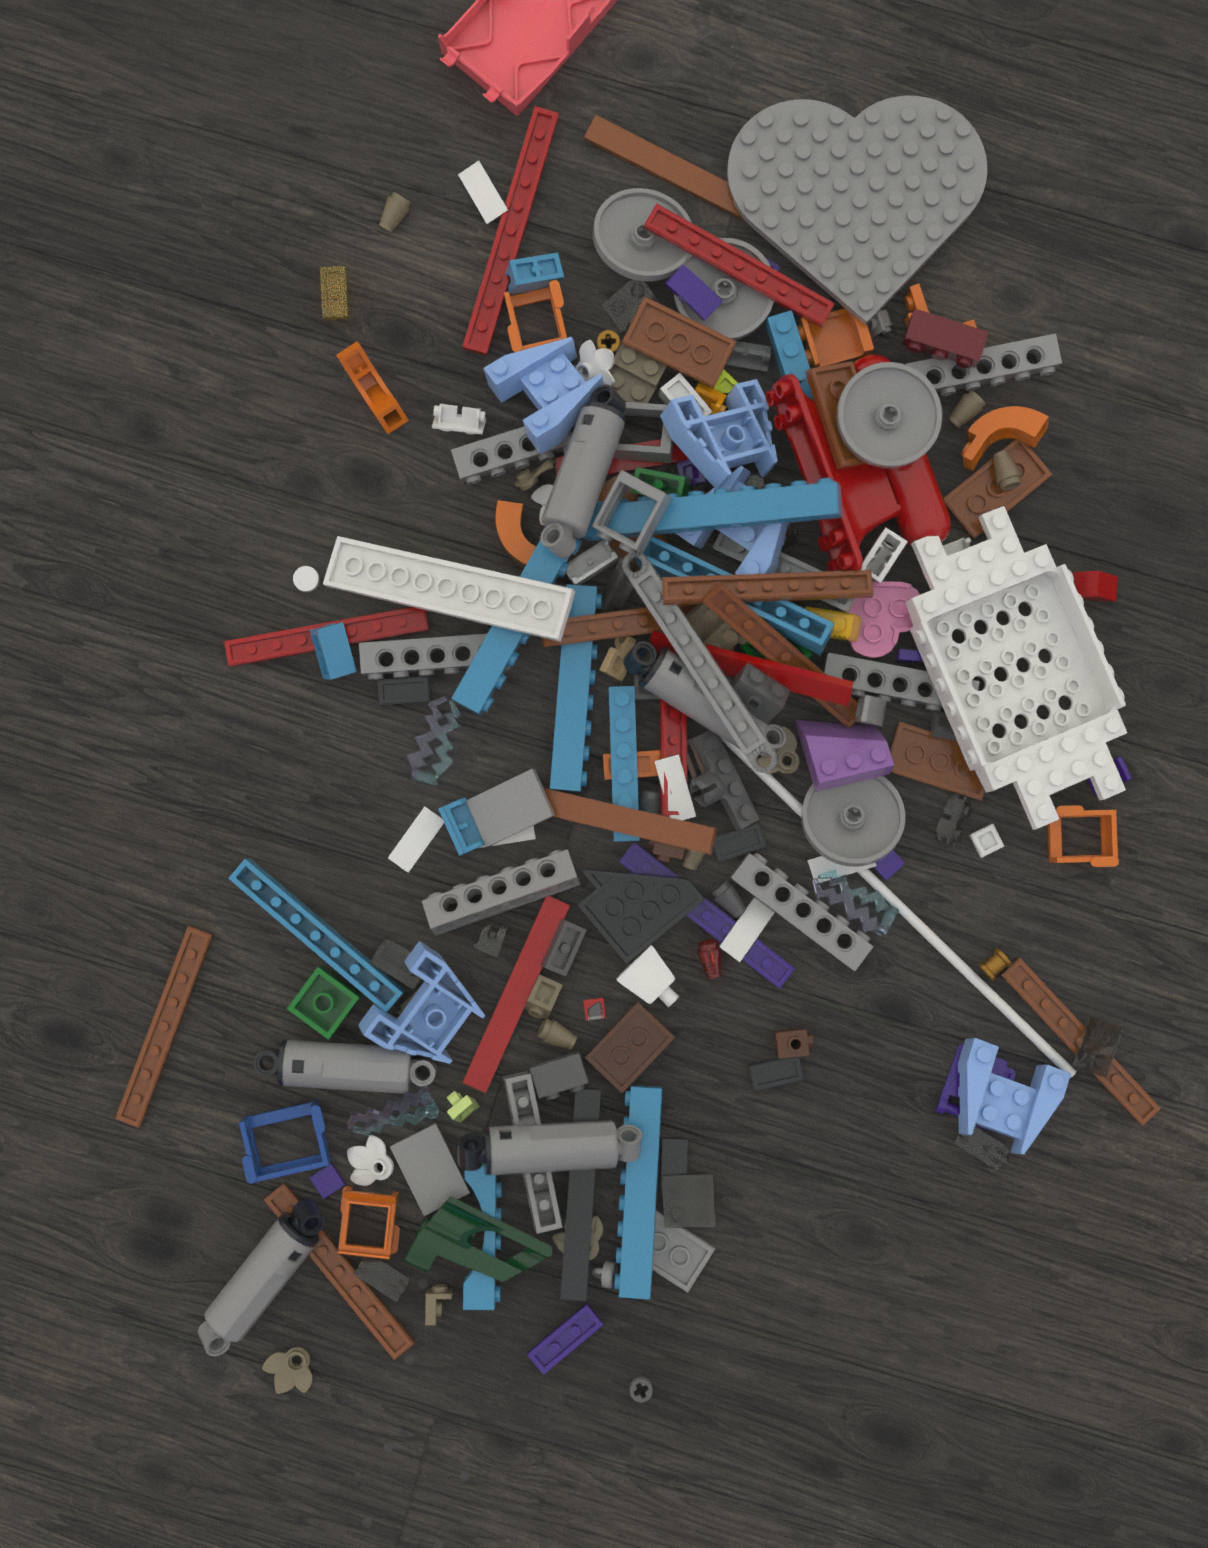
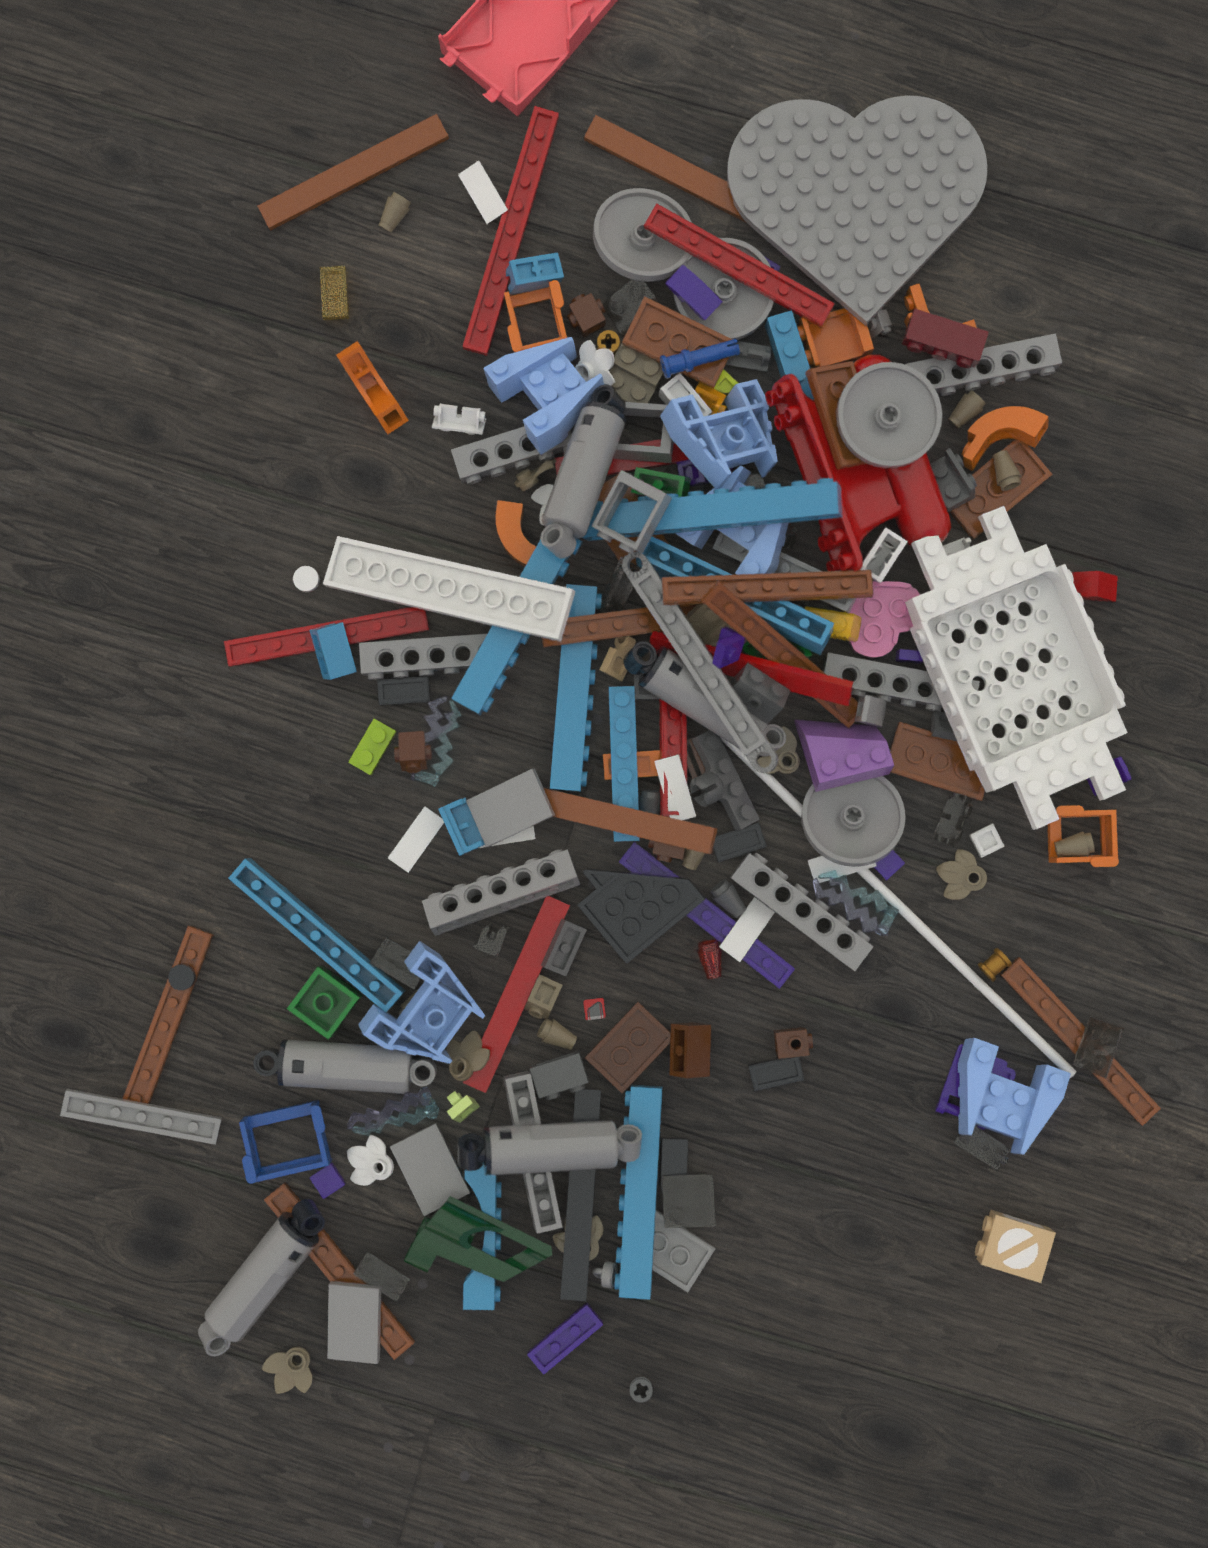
(140, 1116): none -> light grey plate
(182, 977): none -> black tile
(353, 172): none -> dark orange tile
(354, 1322): none -> light grey tile
(372, 747): none -> lime plate
(372, 1199): orange piece -> none
(412, 751): none -> reddish brown brick
(434, 1307): dark tan bracket -> none
(467, 1054): none -> dark tan plate
(586, 314): none -> reddish brown brick
(591, 563): white hinge -> none
(649, 978): white torso -> none
(689, 359): none -> blue pin
(690, 1050): none -> reddish brown brick
(728, 648): none -> dark purple bracket
(953, 481): none -> dark grey bracket
(958, 874): none -> dark tan plate
(1015, 1246): none -> tan brick
(1075, 845): none -> dark tan cone

